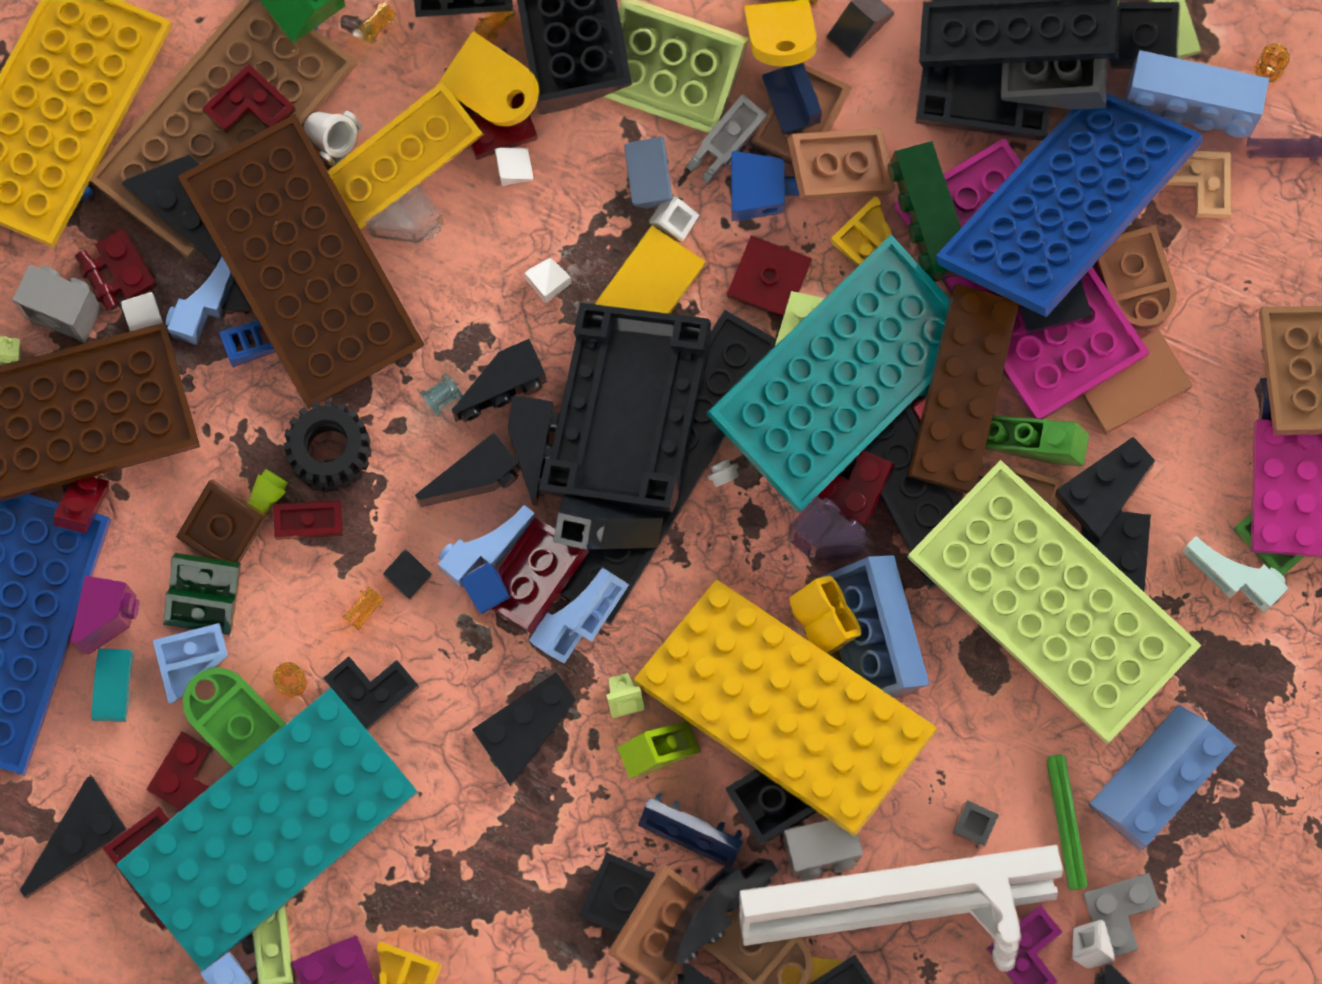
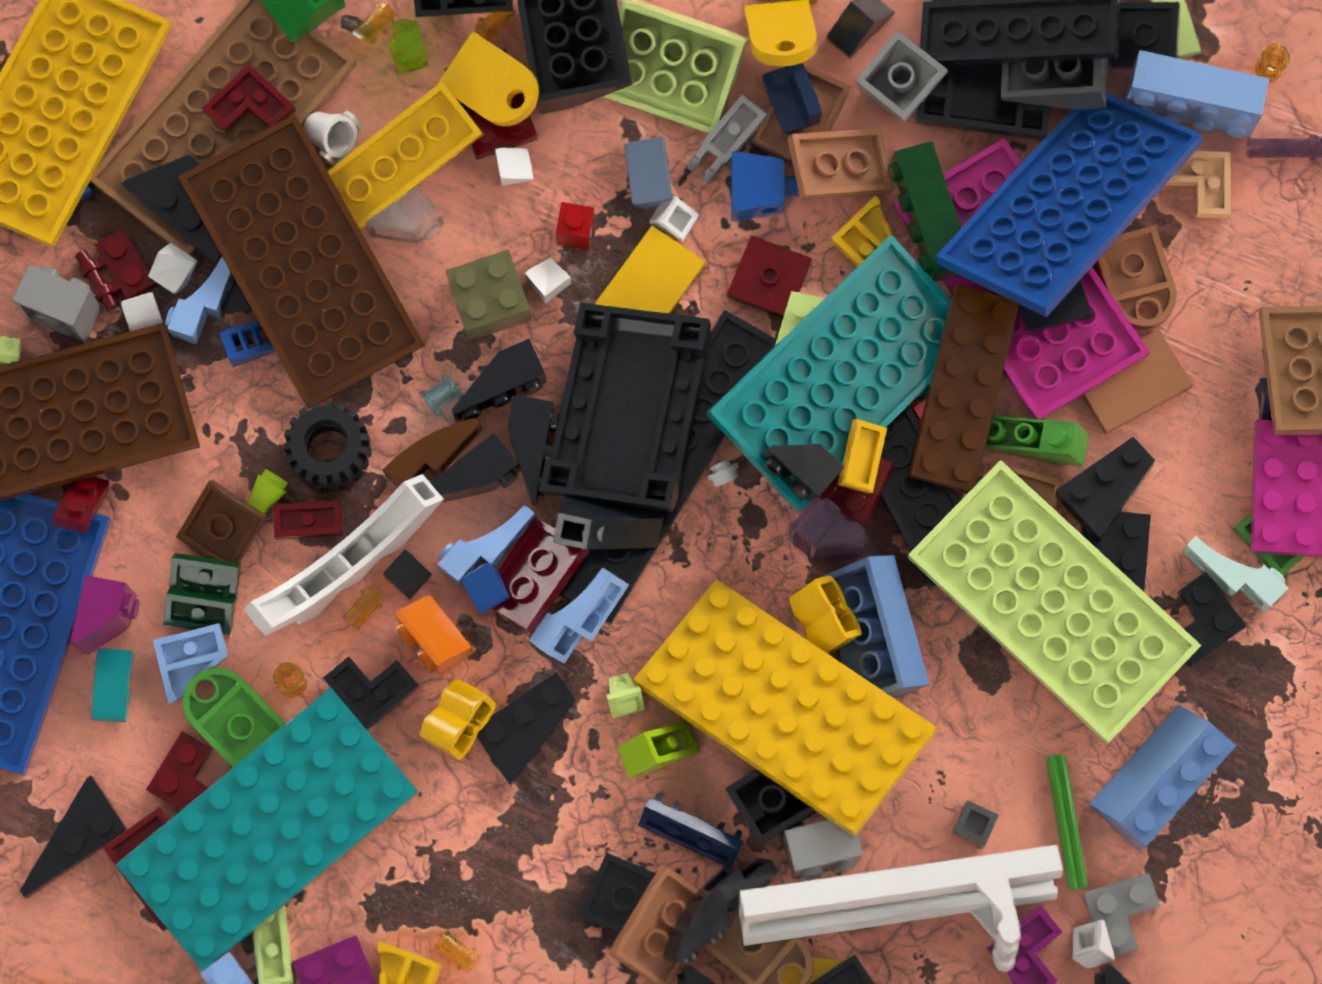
(172, 268): none -> white slope
(349, 561): none -> white arch
(407, 46): none -> clear neon green brick
(432, 452): none -> reddish brown slope
(434, 634): none -> orange slope
(457, 719): none -> yellow brick
(457, 952): none -> clear yellow pin
(488, 295): none -> olive brick
(575, 226): none -> red brick
(804, 466): none -> black slope
(862, 456): none -> yellow tile
(900, 77): none -> light grey slope
(1214, 616): none -> black plate

